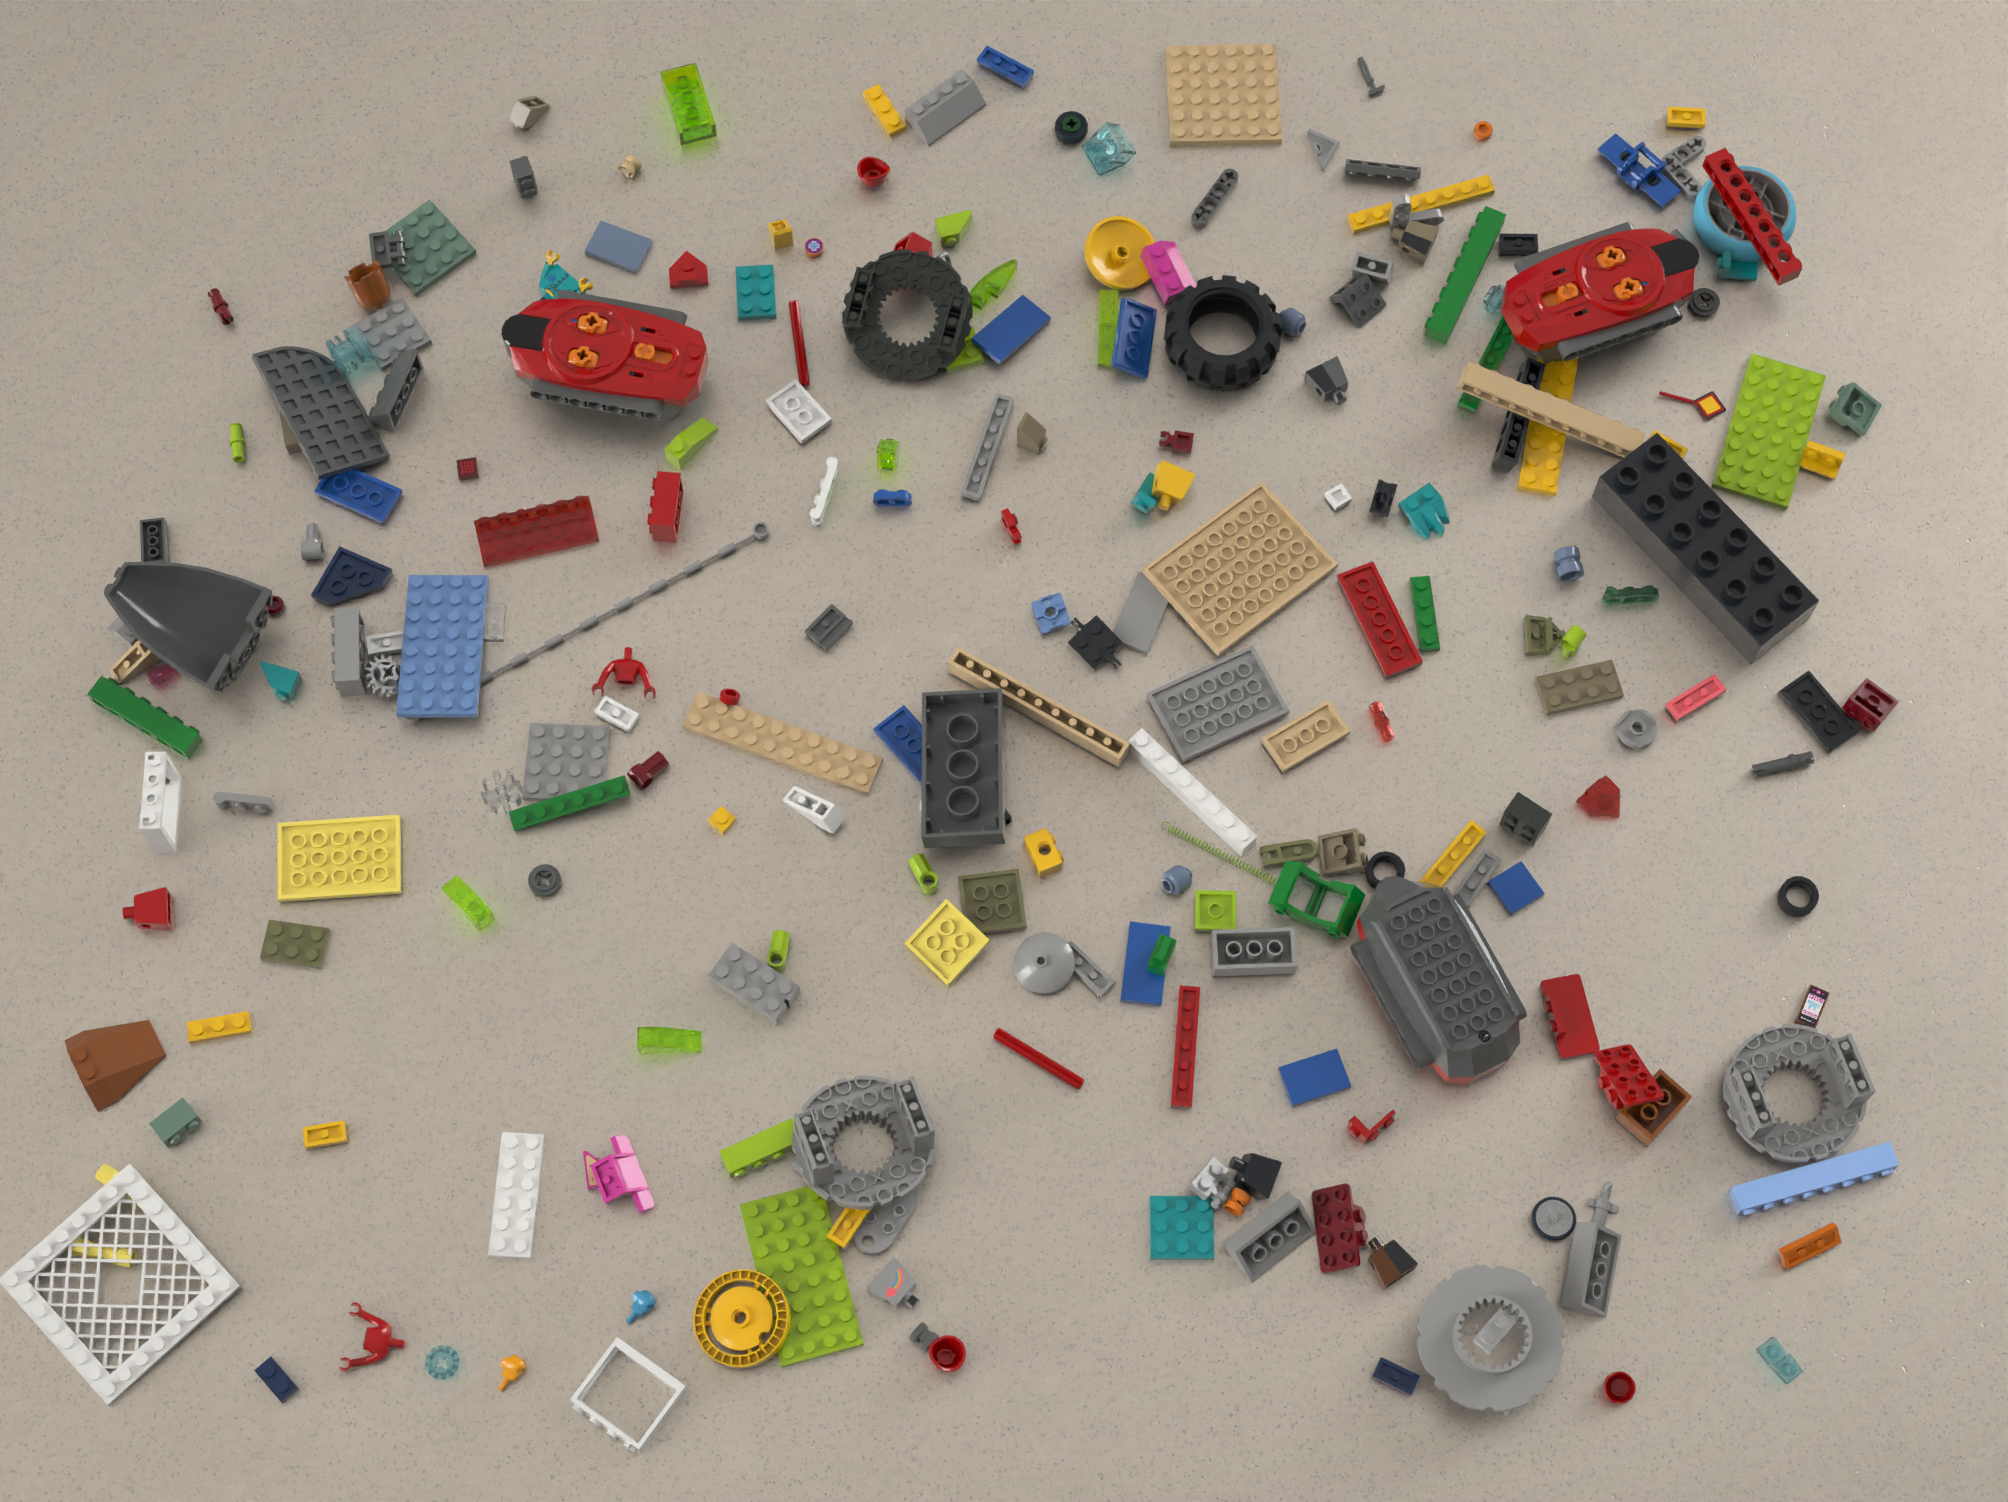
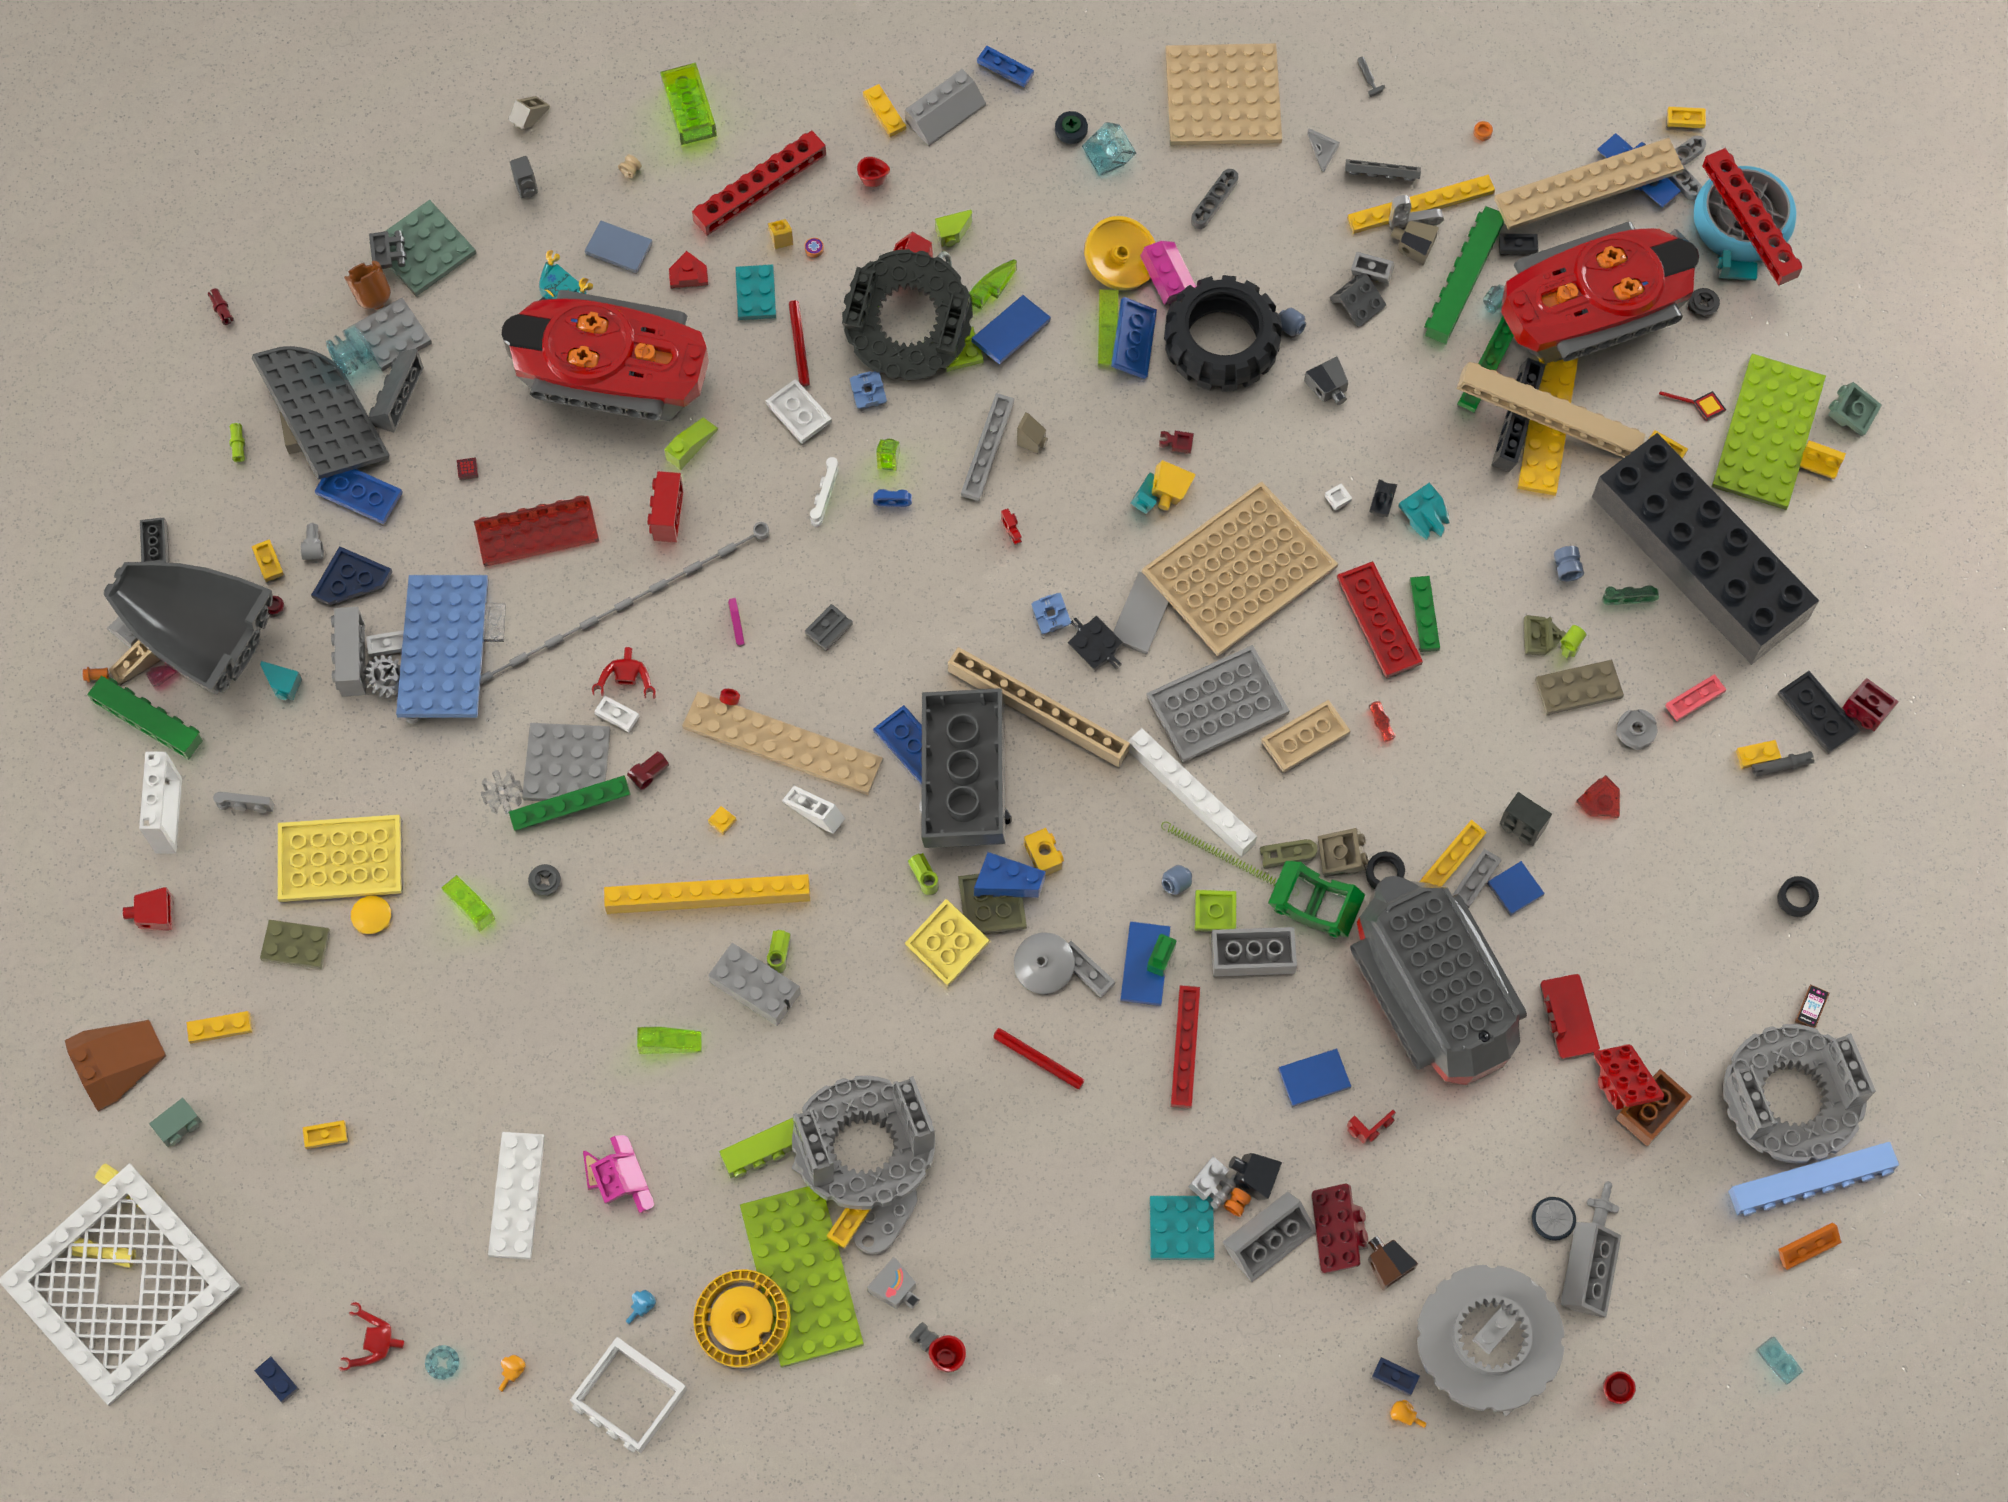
(94, 674): none -> orange pin
(267, 560): none -> yellow plate
(371, 915): none -> yellow dish
(707, 894): none -> yellow brick
(736, 621): none -> dark pink tile
(785, 171): none -> red brick
(864, 380): none -> medium blue piece
(1008, 878): none -> blue wedge
(1404, 1412): none -> light orange piece
(1588, 183): none -> tan plate
(1758, 753): none -> yellow plate

